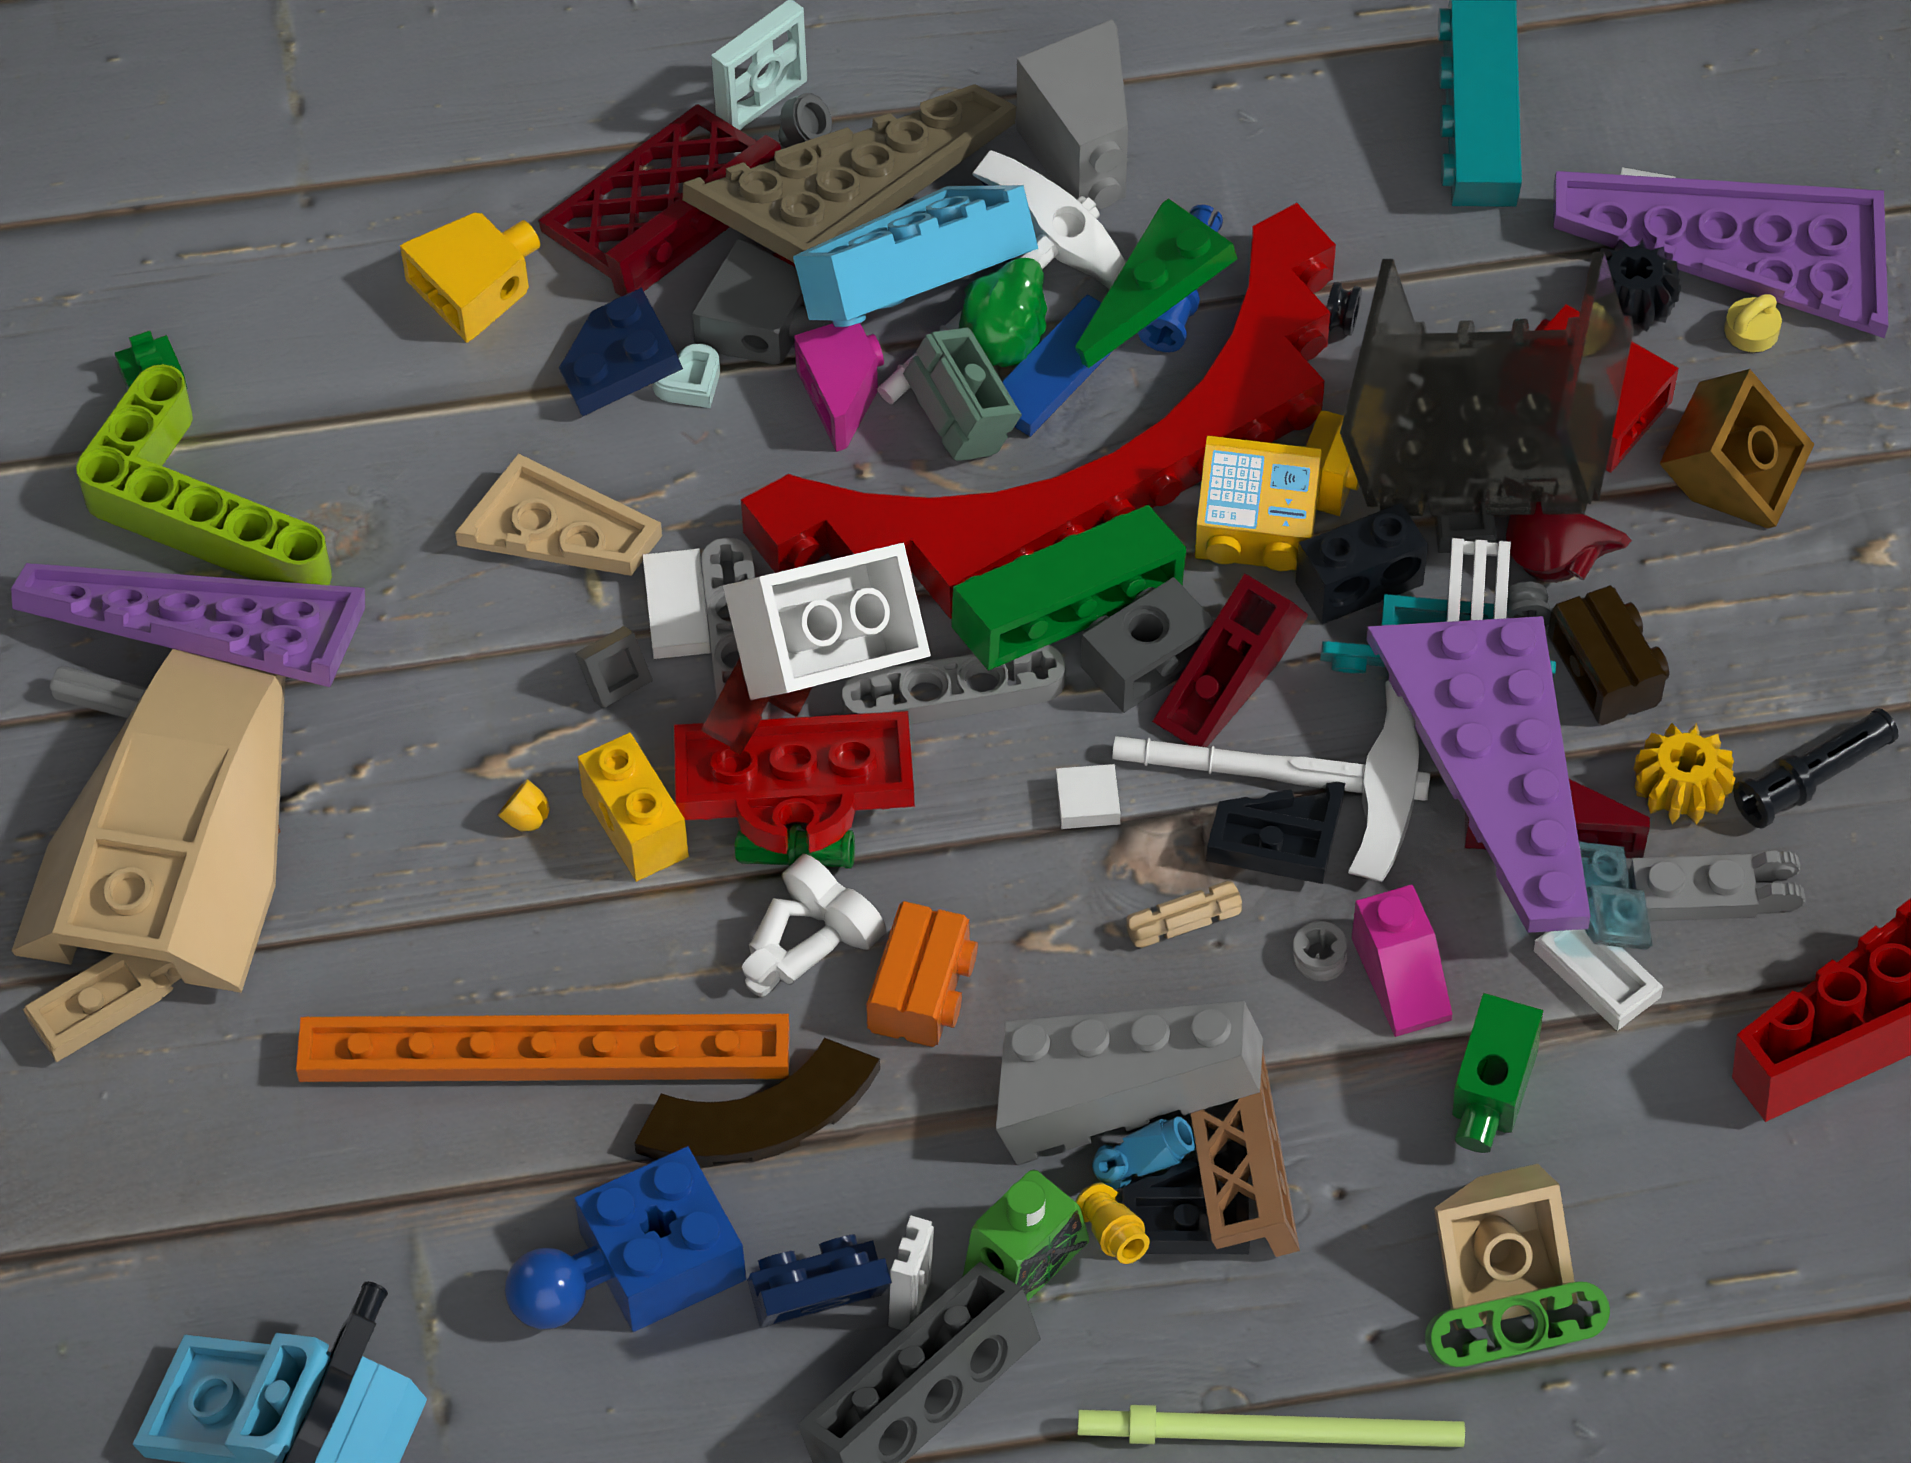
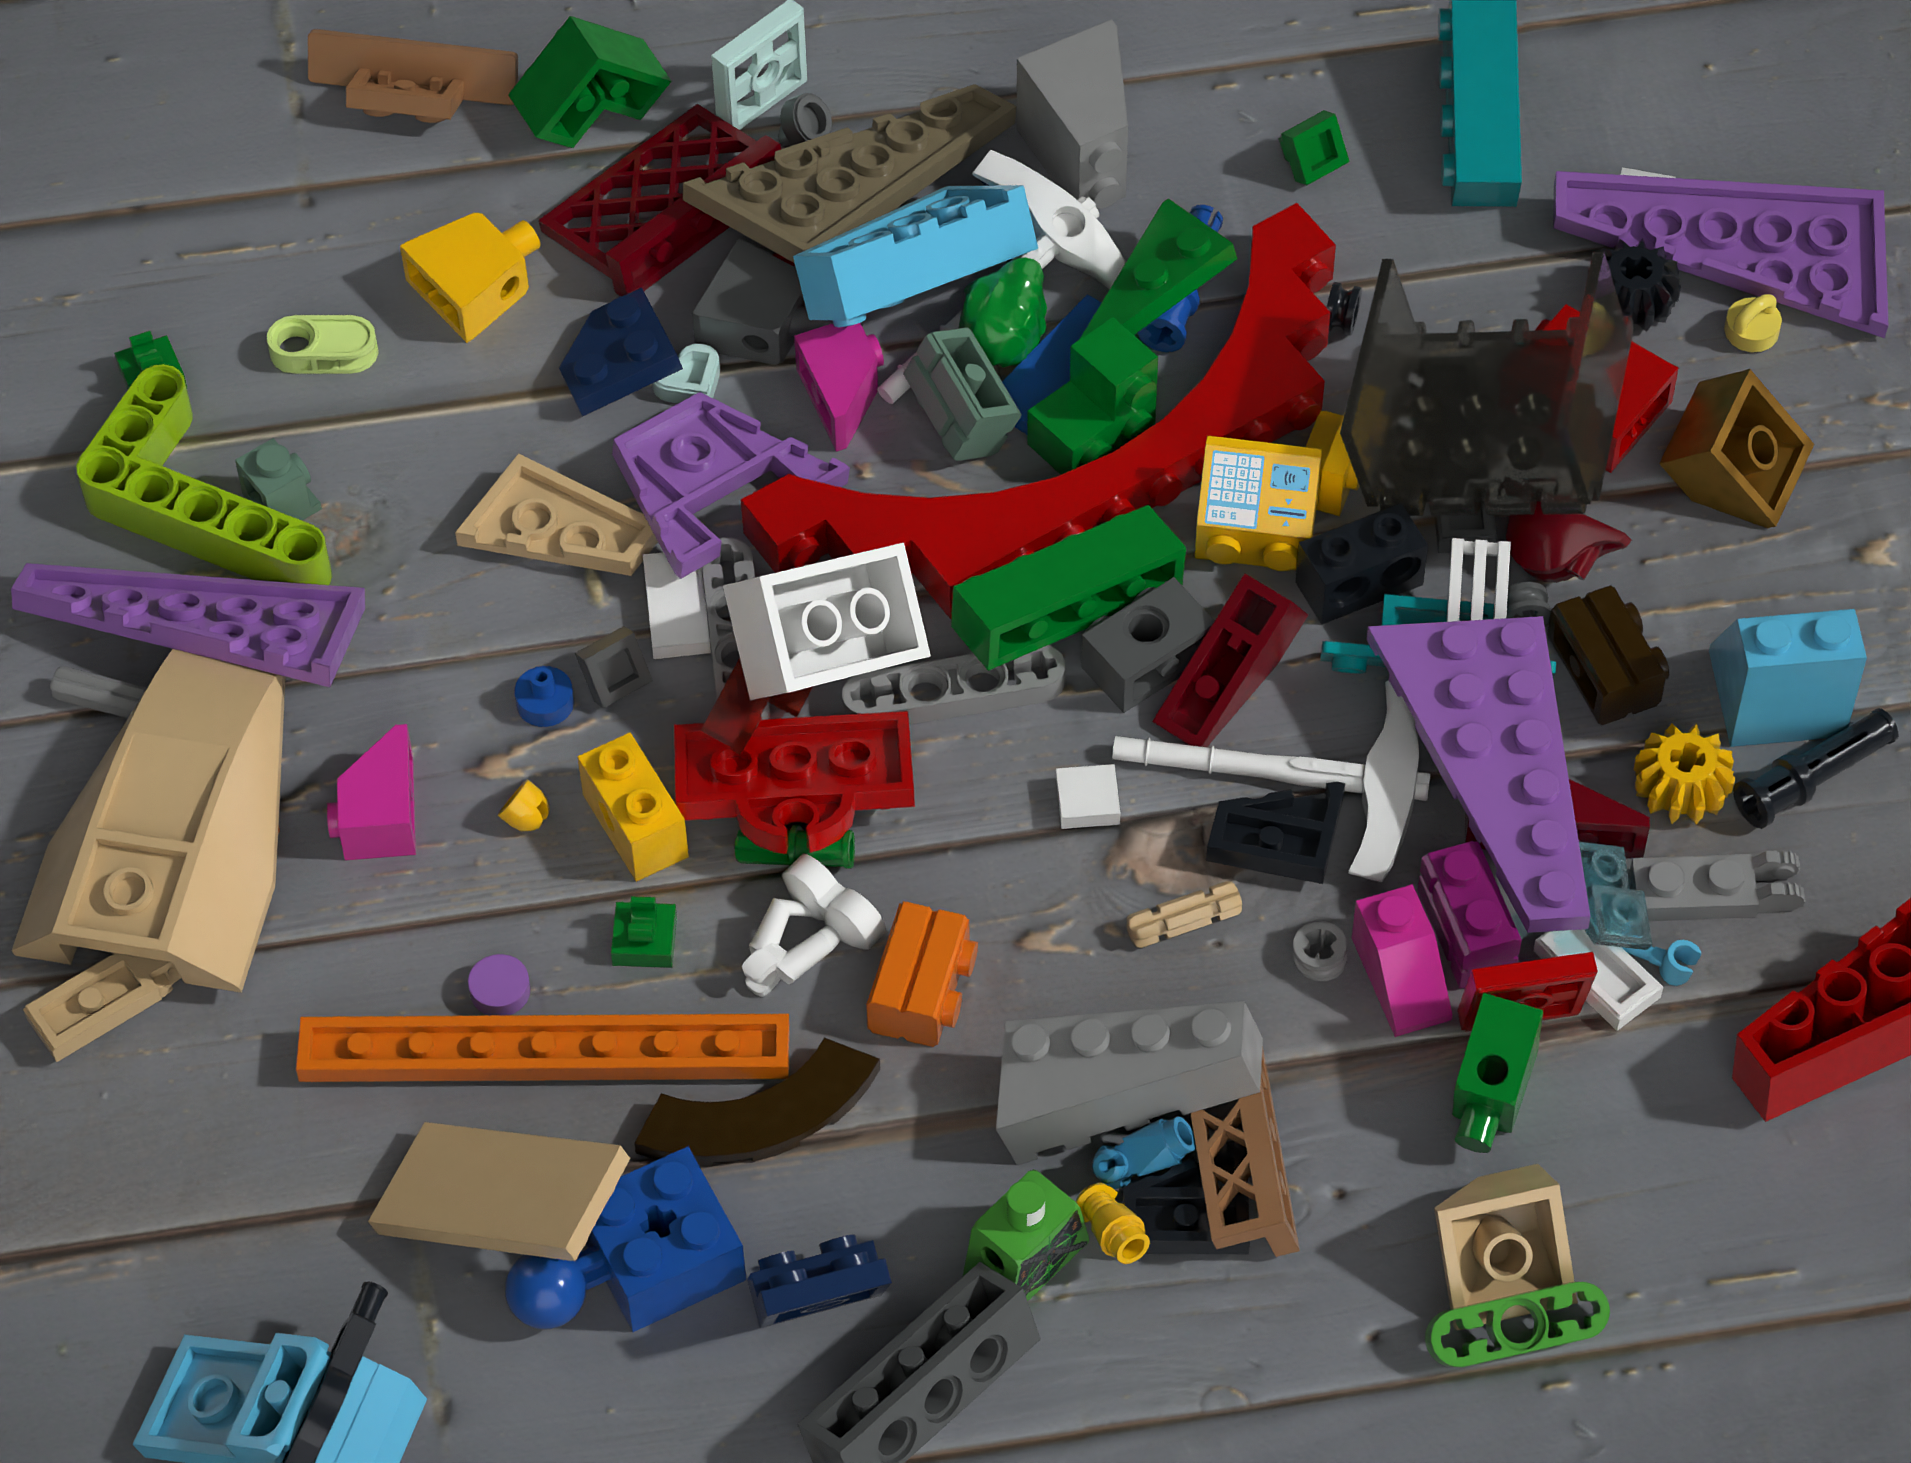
(277, 480): none -> sand green brick
(335, 344): none -> yellowish green piece
(377, 801): none -> dark pink slope
(409, 75): none -> medium nougat bracket
(499, 985): none -> medium lavender tile
(500, 1191): none -> tan tile
(544, 696): none -> blue tile
(582, 75): none -> green brick
(644, 933): none -> green tile
(697, 457): none -> medium lavender wing
(911, 1273): white tile -> none
(1102, 404): none -> green brick
(1144, 1424): yellowish green bar -> none
(1314, 147): none -> green tile
(1467, 910): none -> magenta brick
(1549, 984): none -> red piece
(1669, 969): none -> medium azure hand
(1788, 676): none -> medium azure slope

